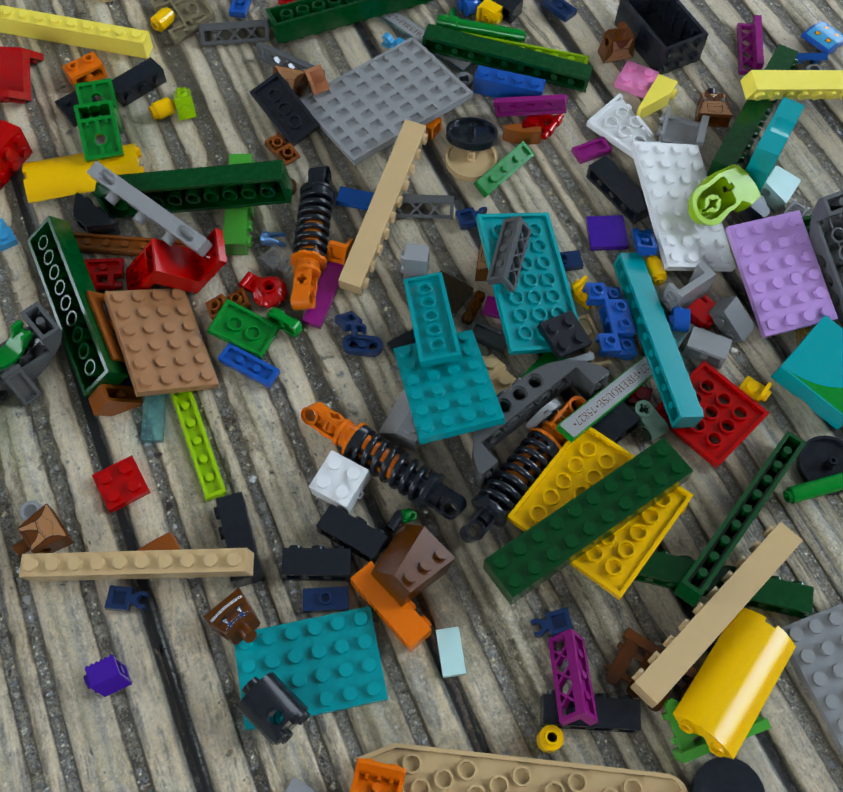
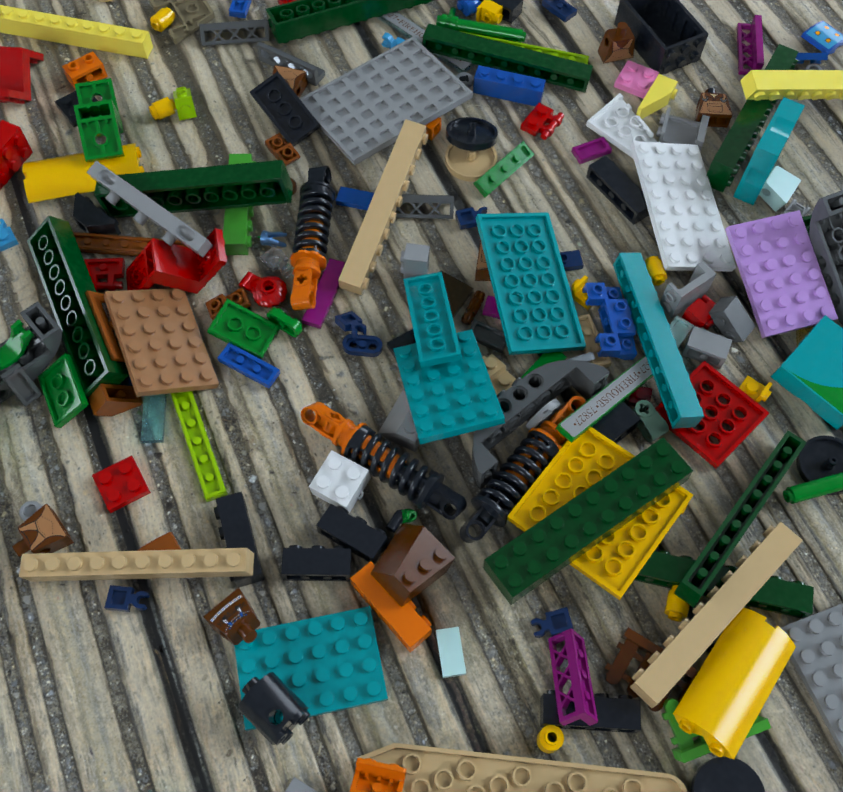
(63, 390): none -> green tile
(107, 676): dark purple brick -> none
(138, 81): black brick -> none
(316, 79): nougat panel -> none
(325, 599): dark blue plate -> none
(338, 251): orange panel -> none
(506, 250): dark grey fence -> none
(516, 134): dark orange slope -> none
(531, 105): magenta fence -> none
(564, 335): black plate -> none
(606, 232): dark purple tile -> none
(644, 241): blue plate -> none
(676, 607): none -> yellow brick
(679, 319): blue plate -> none
(725, 192): lime piece -> none

